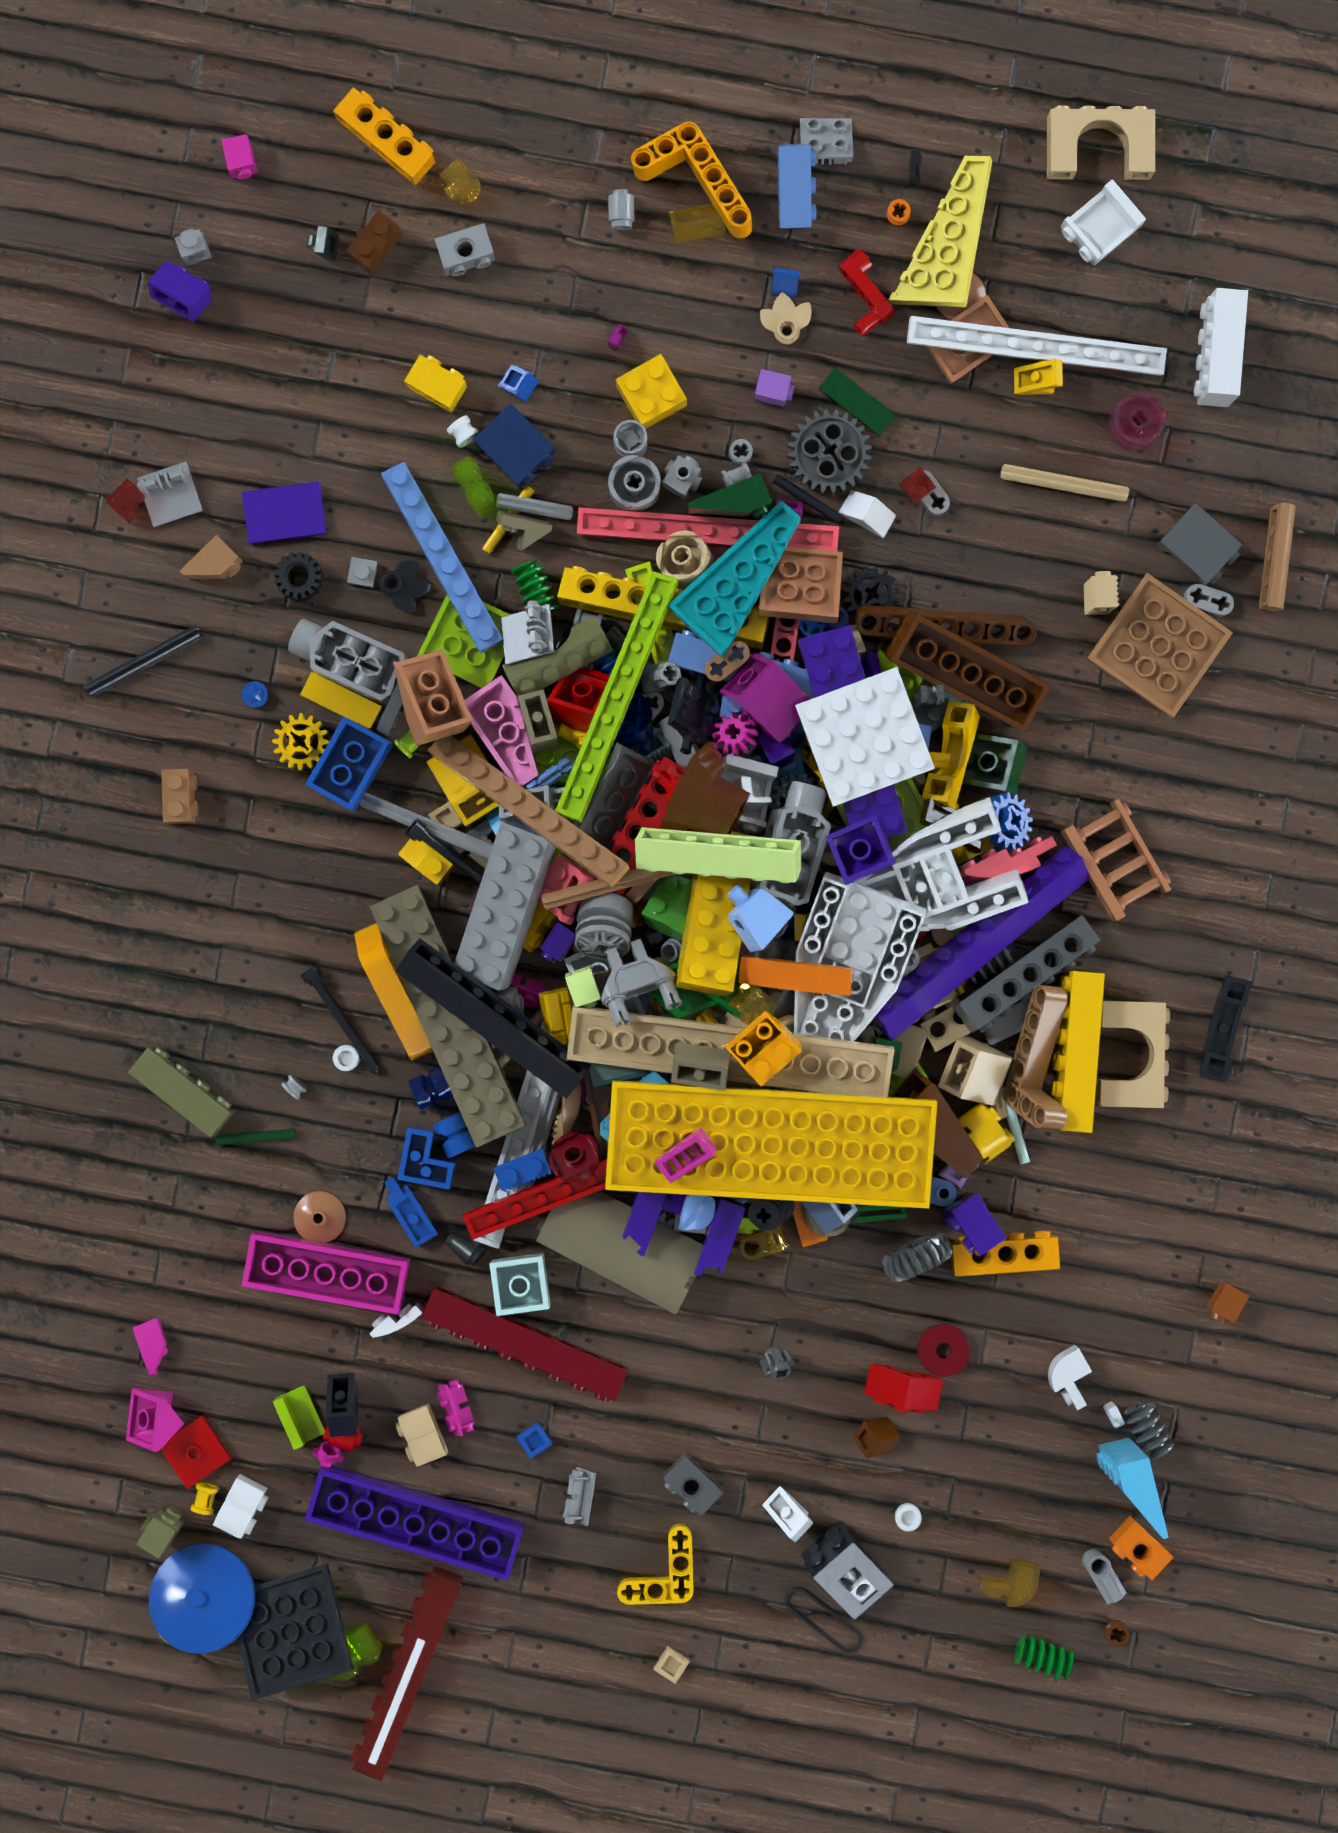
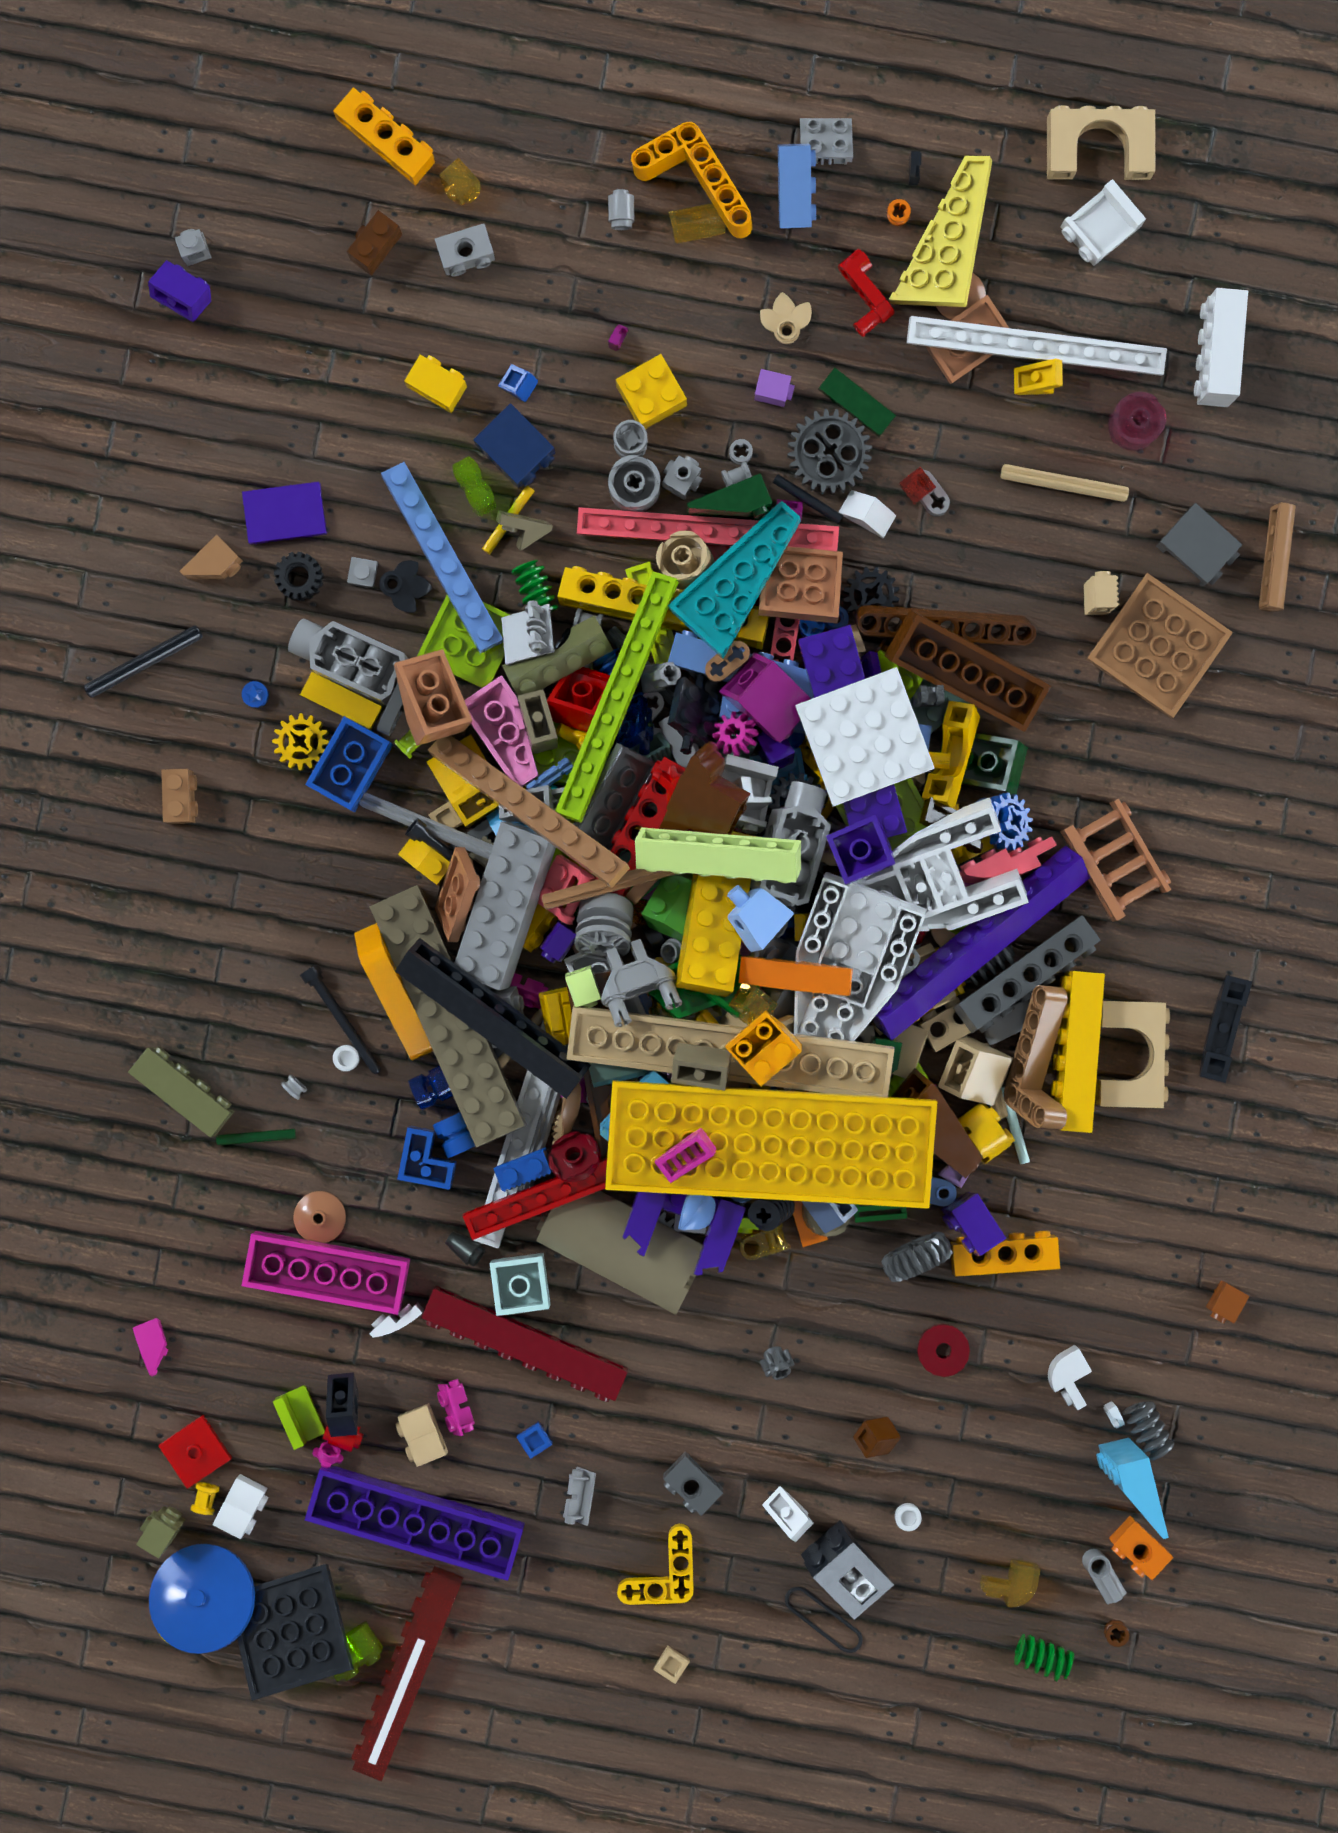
(125, 500): clear red panel -> none
(151, 1419): dark pink slope -> none
(169, 494): light grey hinge -> none
(239, 157): dark pink brick -> none
(325, 243): pearl dark grey tile -> none
(410, 1213): blue hinge -> none
(457, 894): none -> nougat plate
(462, 431): white wheel -> none
(534, 506): light grey axle -> none
(785, 281): blue slope -> none
(903, 1388): red brick -> none
(1210, 594): light grey beam -> none

